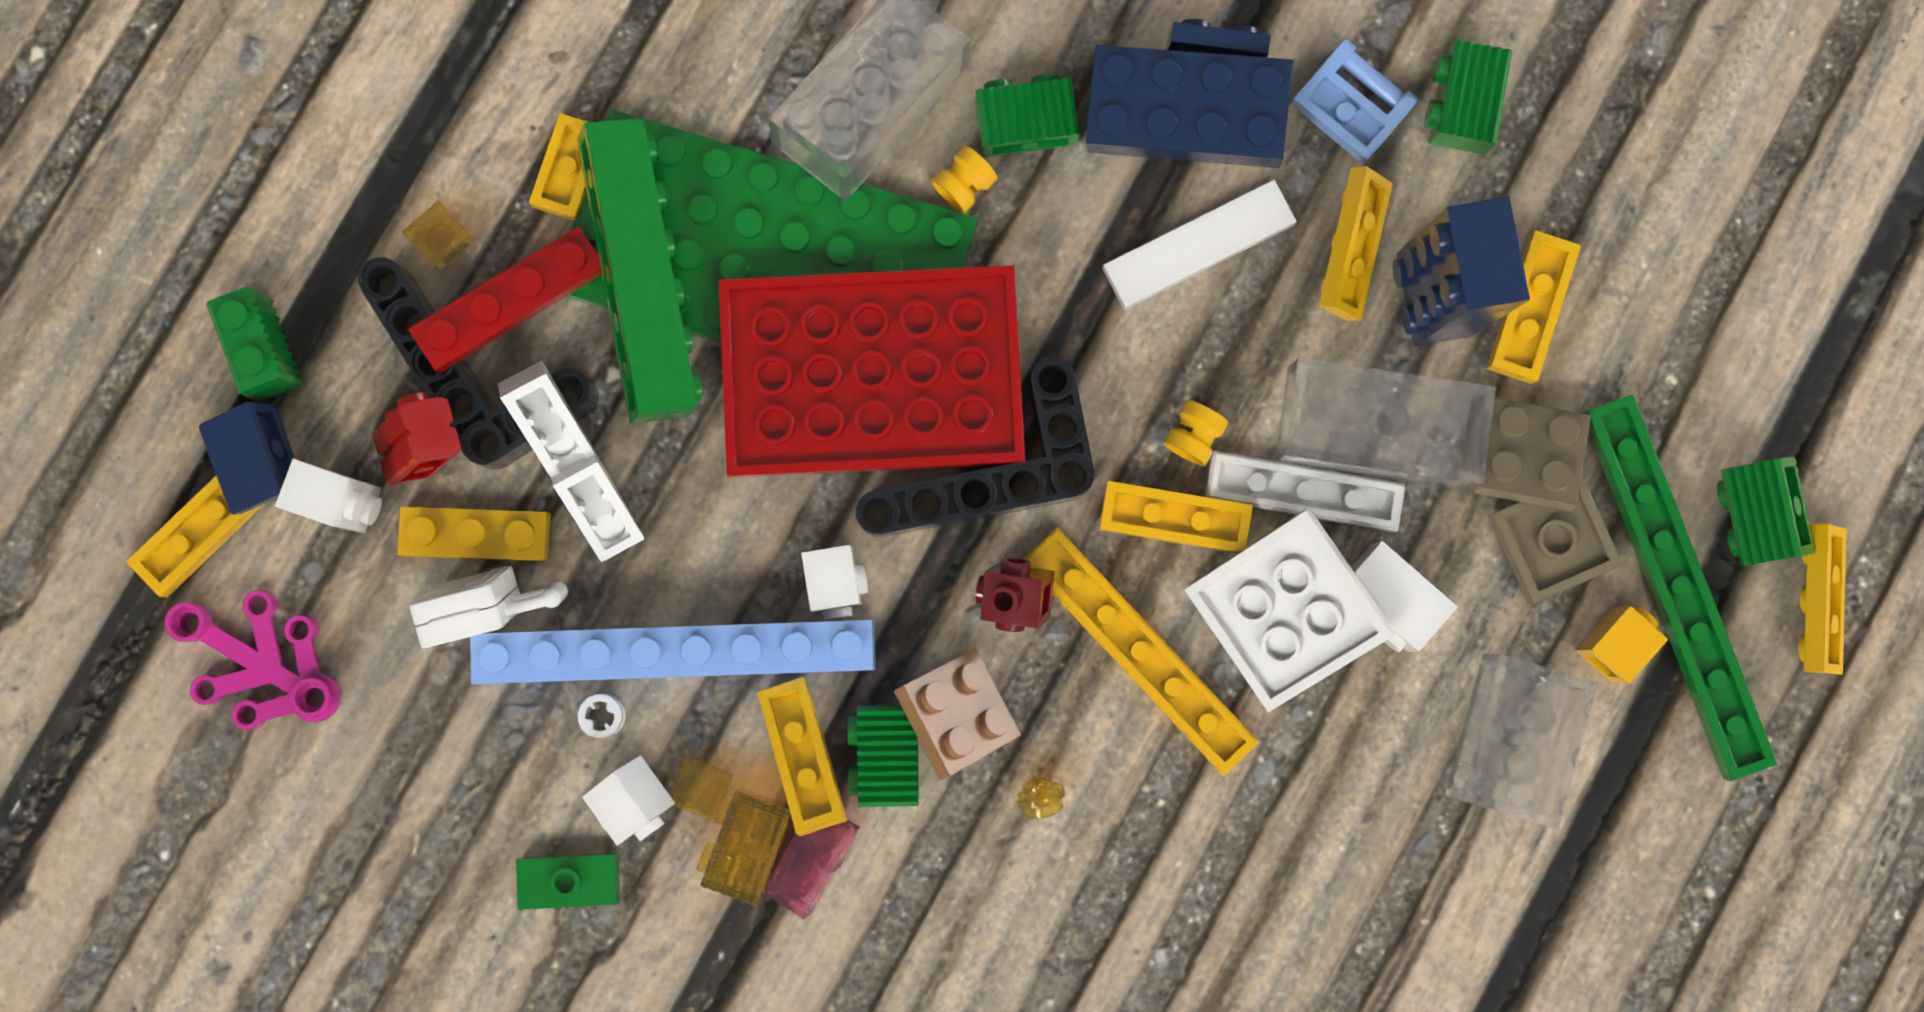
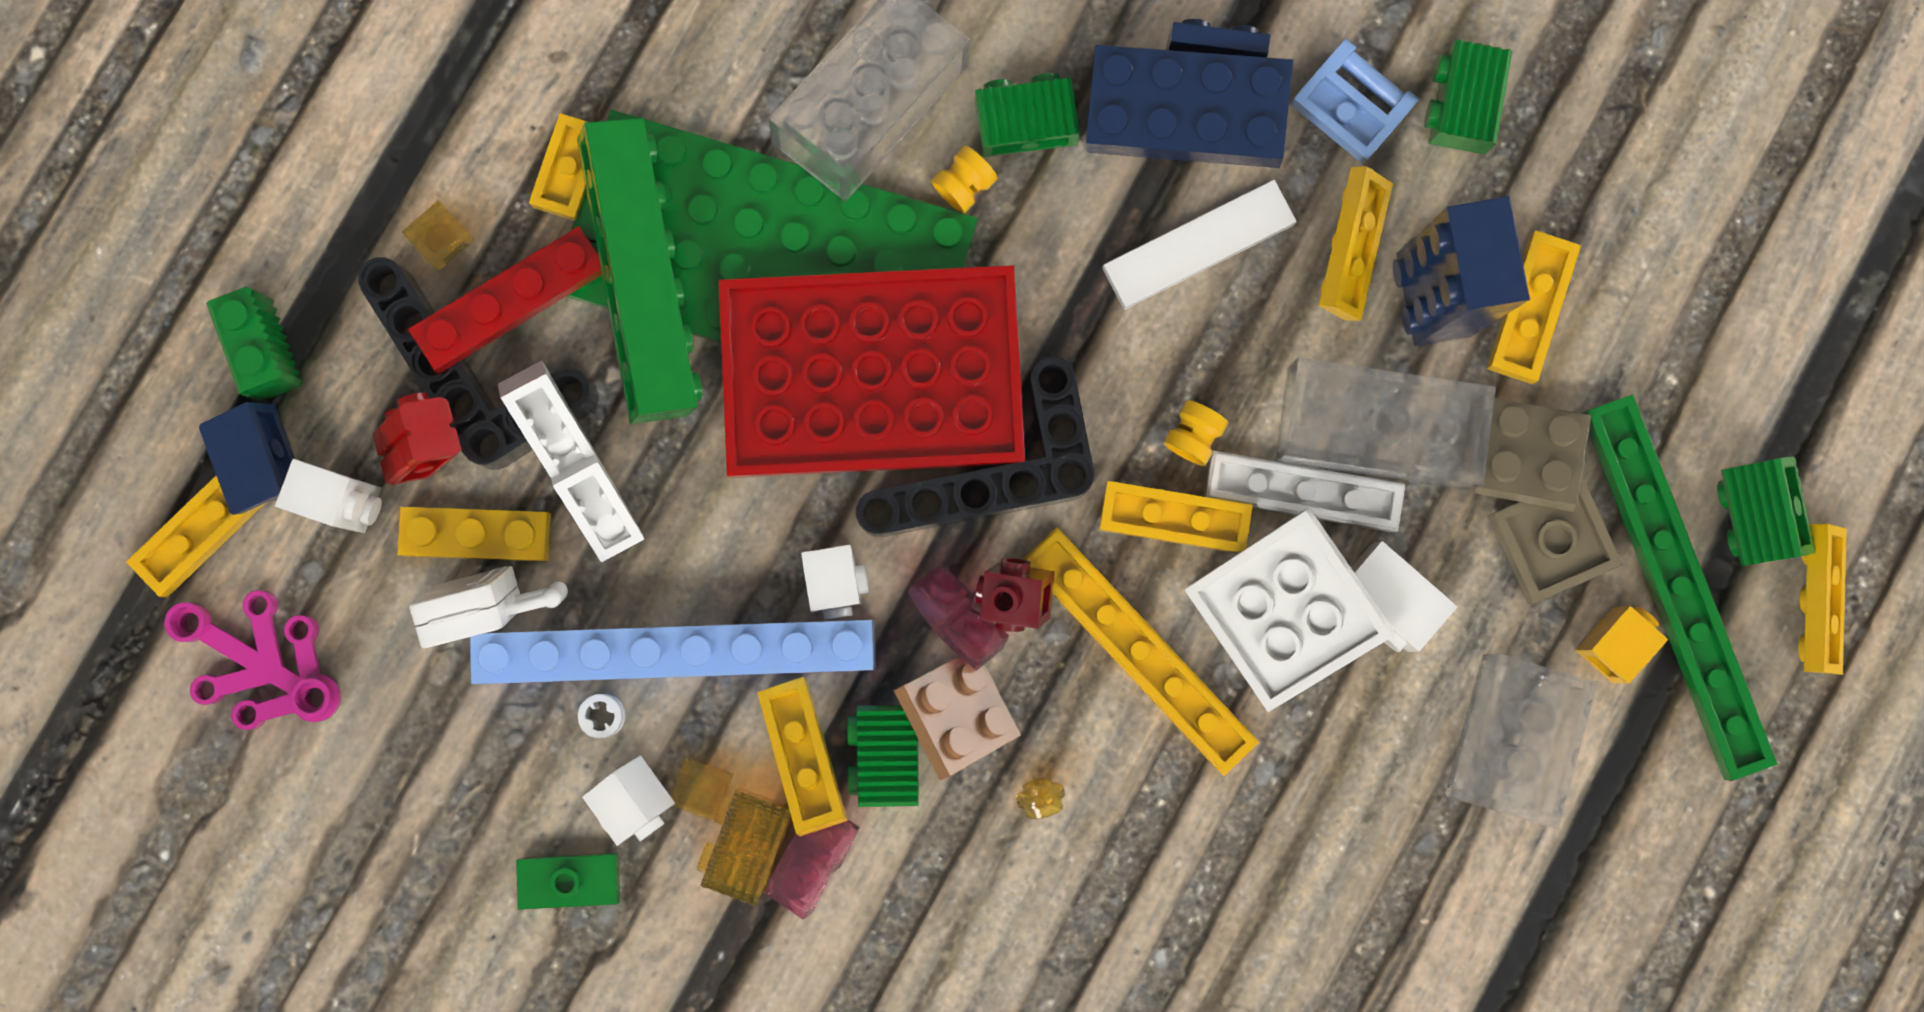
(948, 610): none -> clear pink slope

